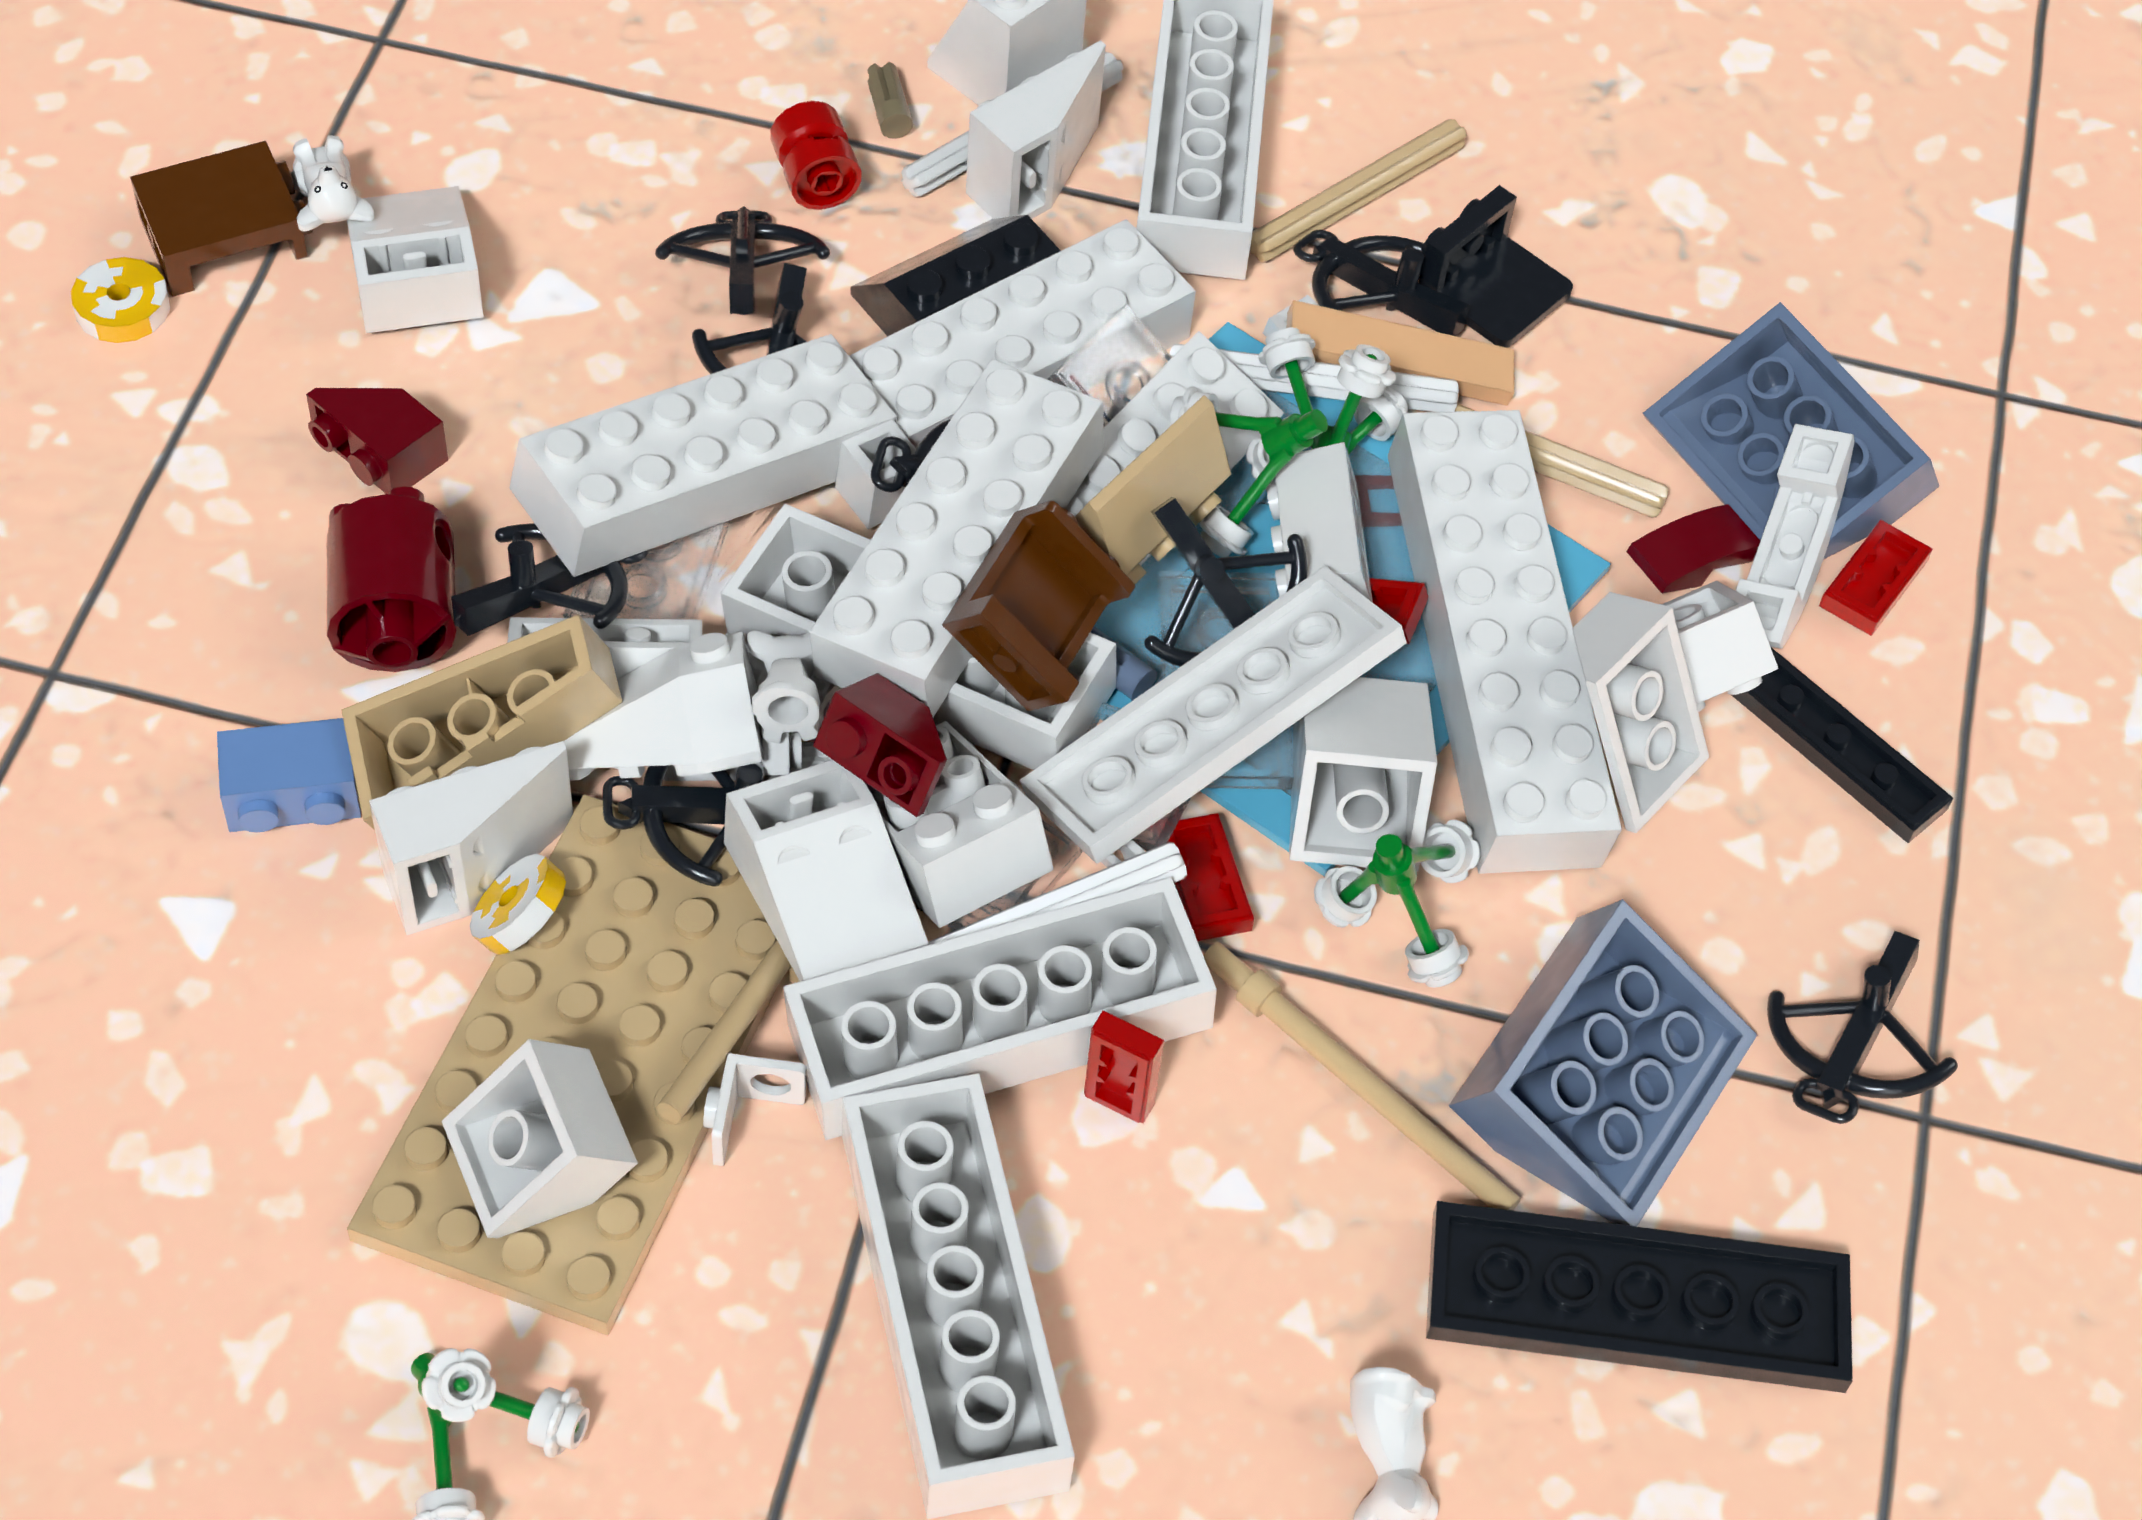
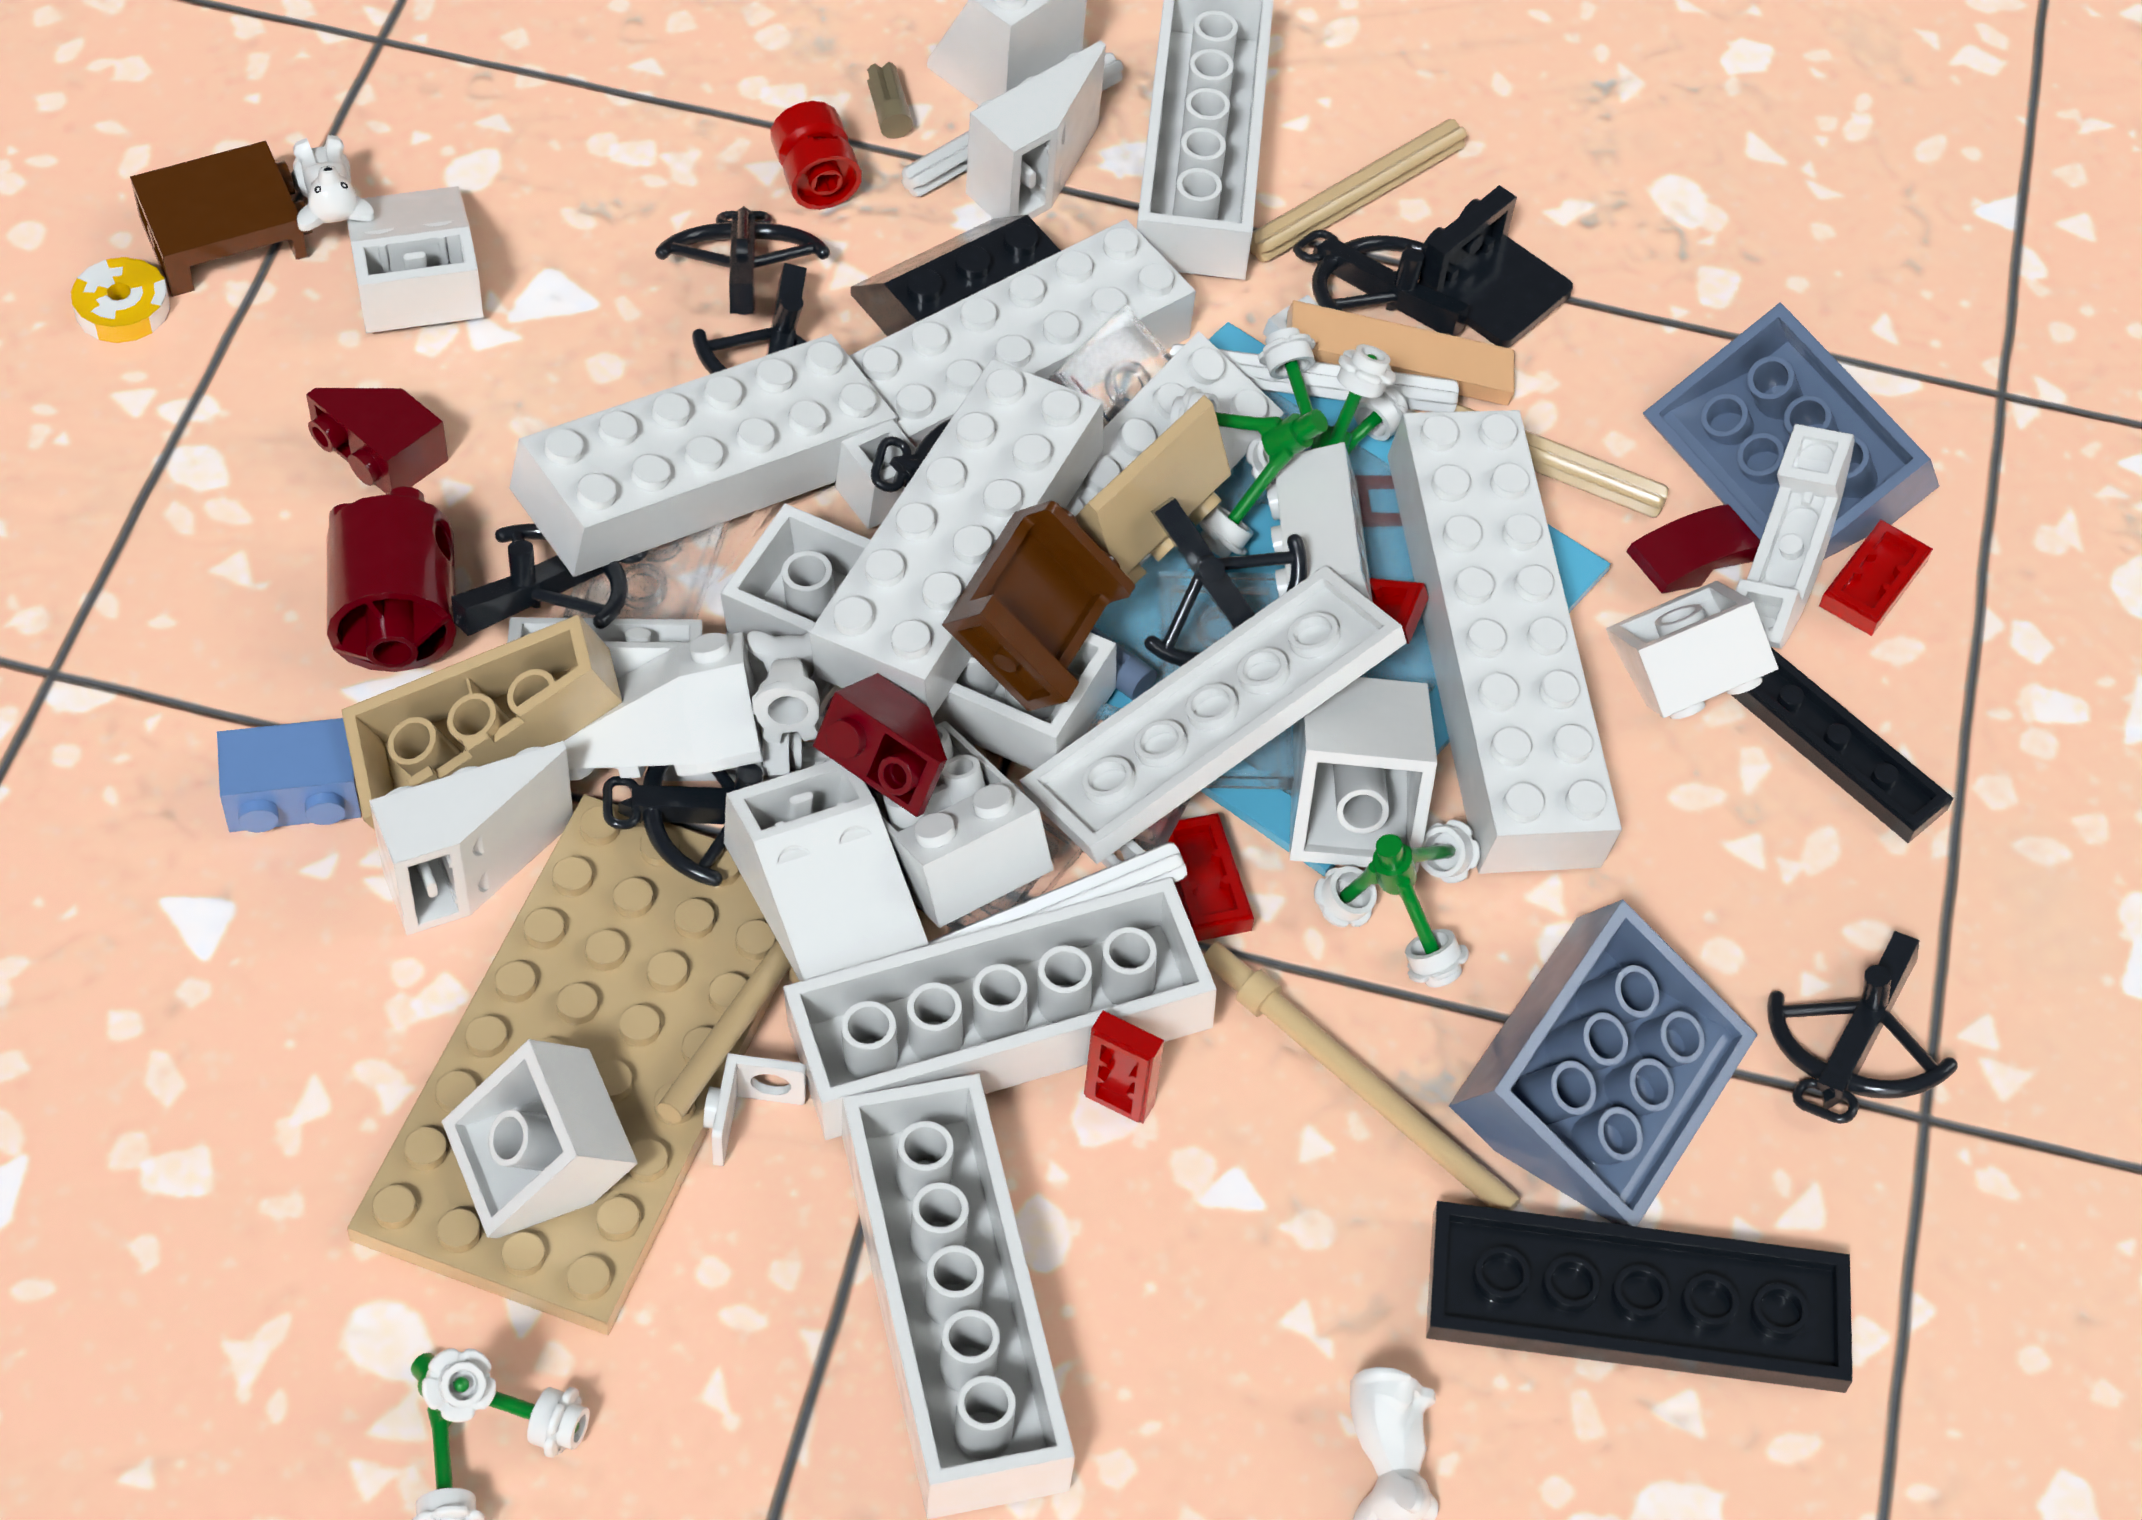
(517, 904): piece -> none
(1640, 702): white slope -> none

